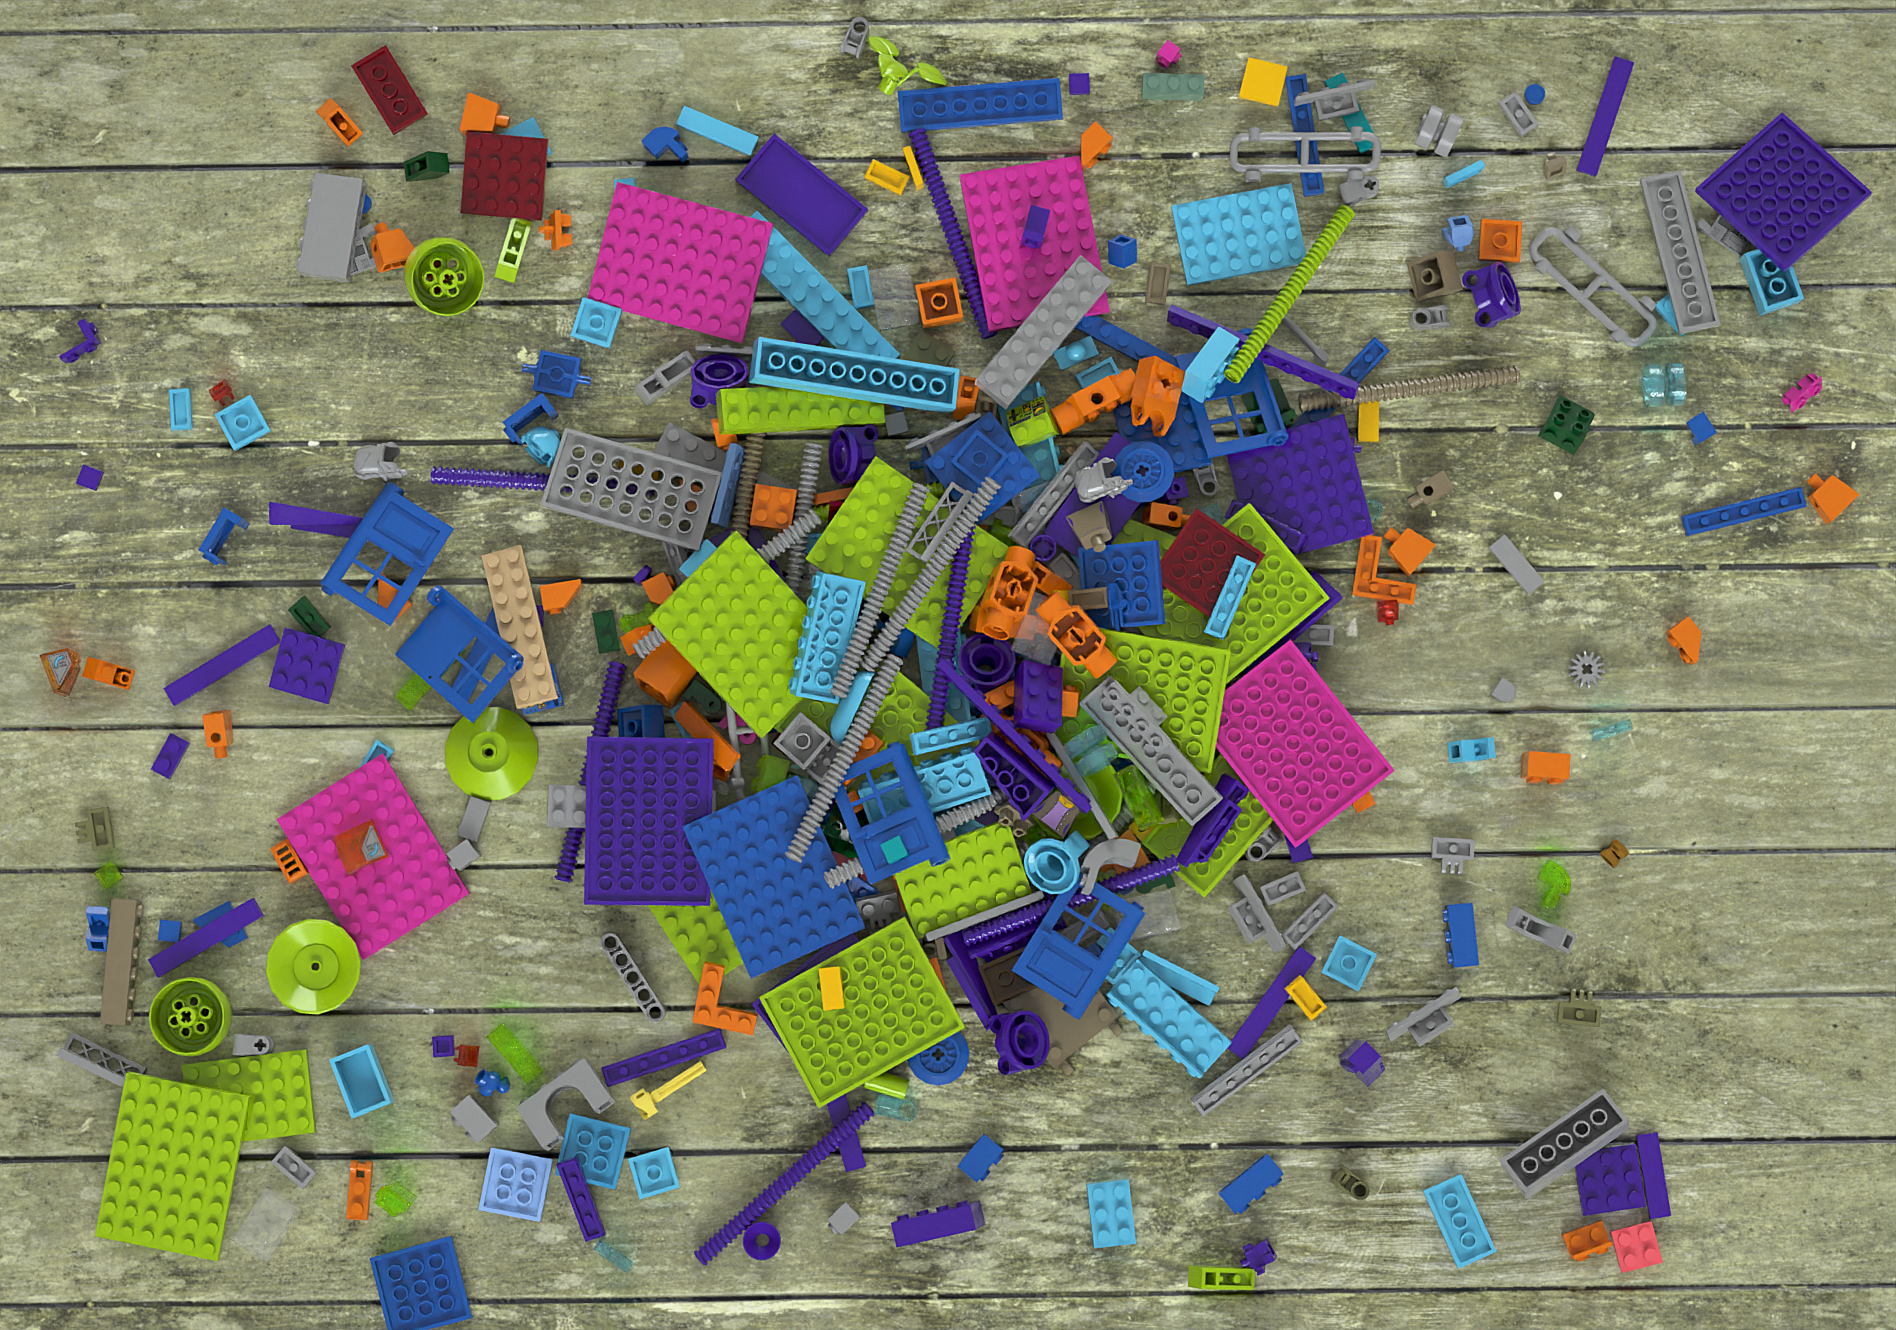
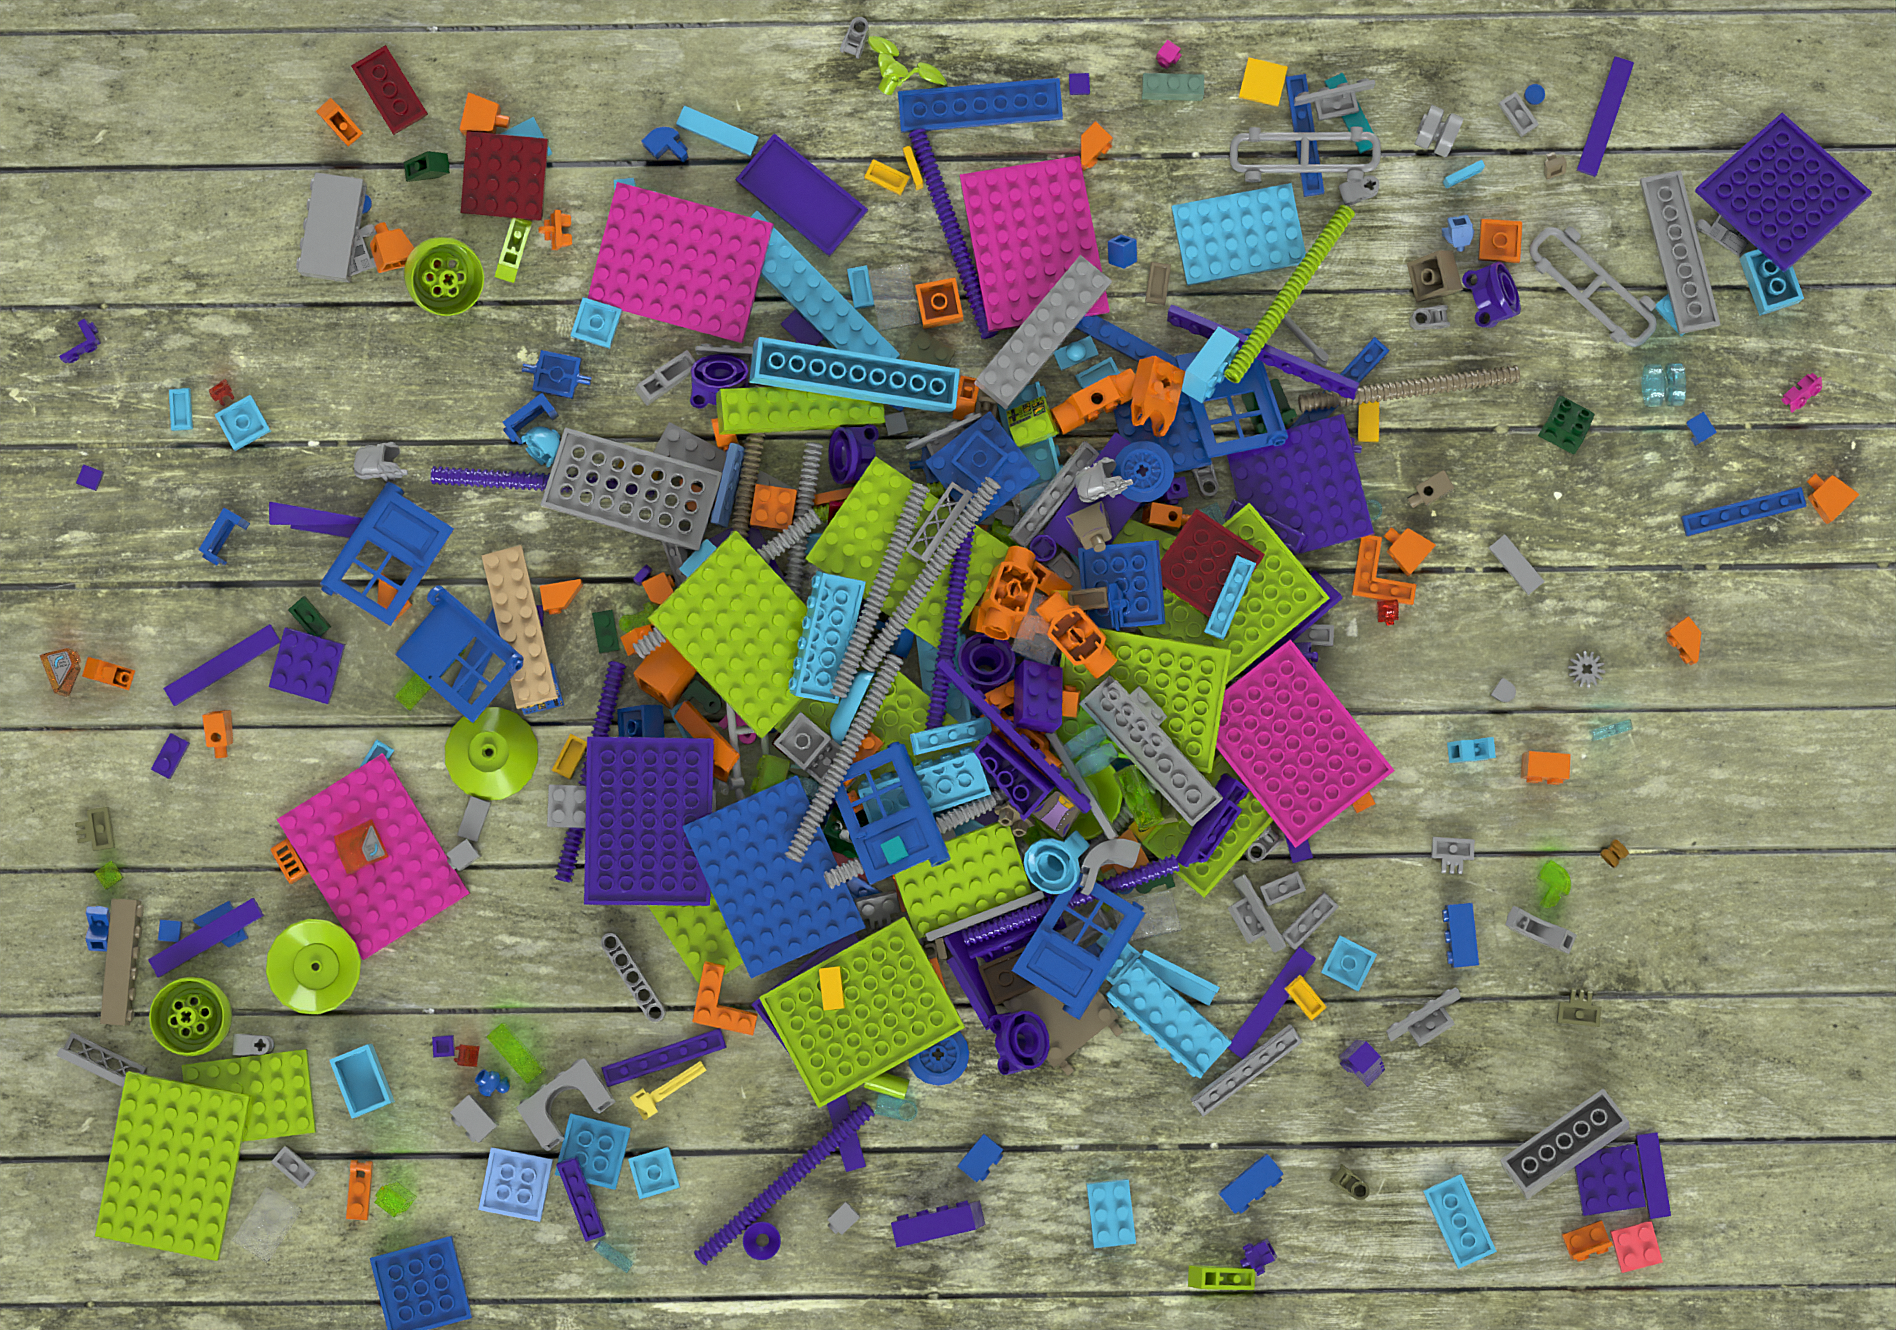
(570, 756): none -> yellow tile
(1035, 227): dark purple bracket -> none

